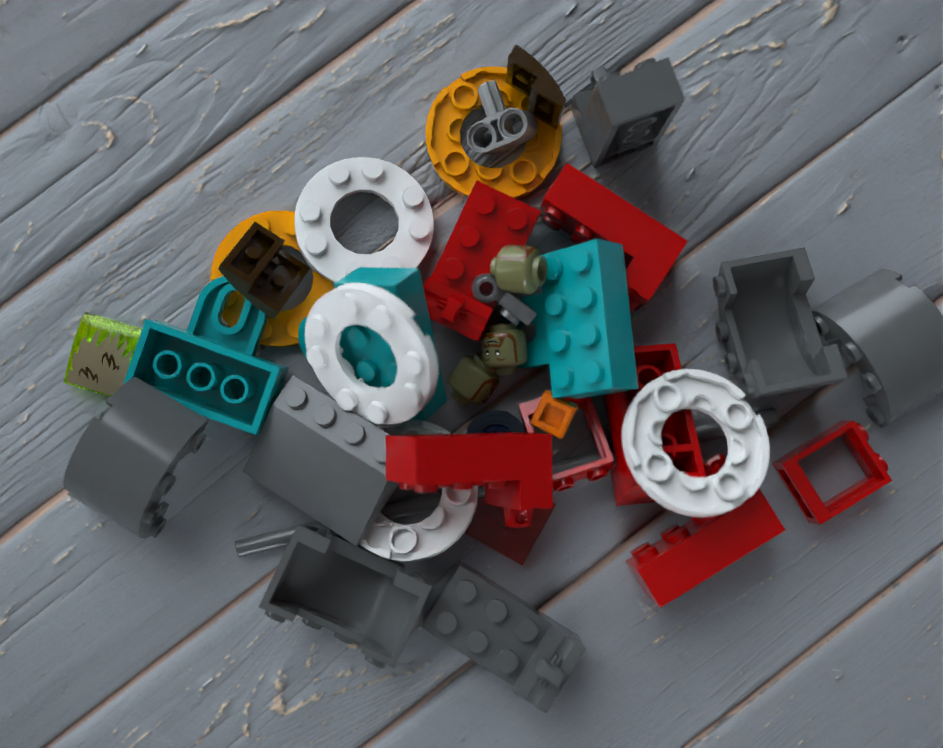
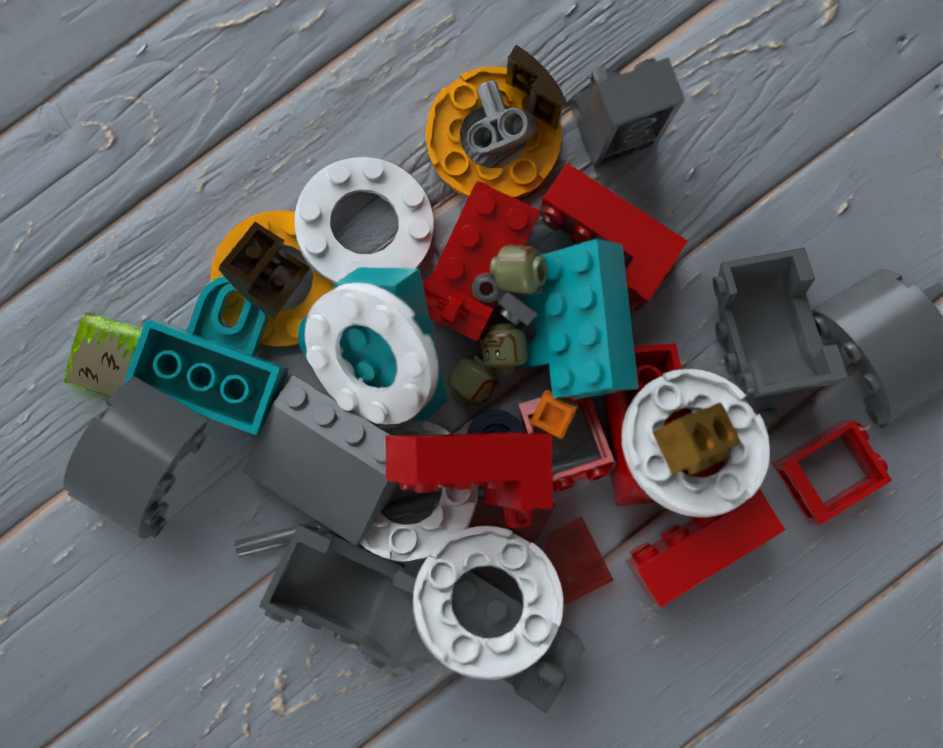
(452, 643): none -> white plate
(576, 560): none -> clear red plate
(697, 439): none -> pearl gold brick

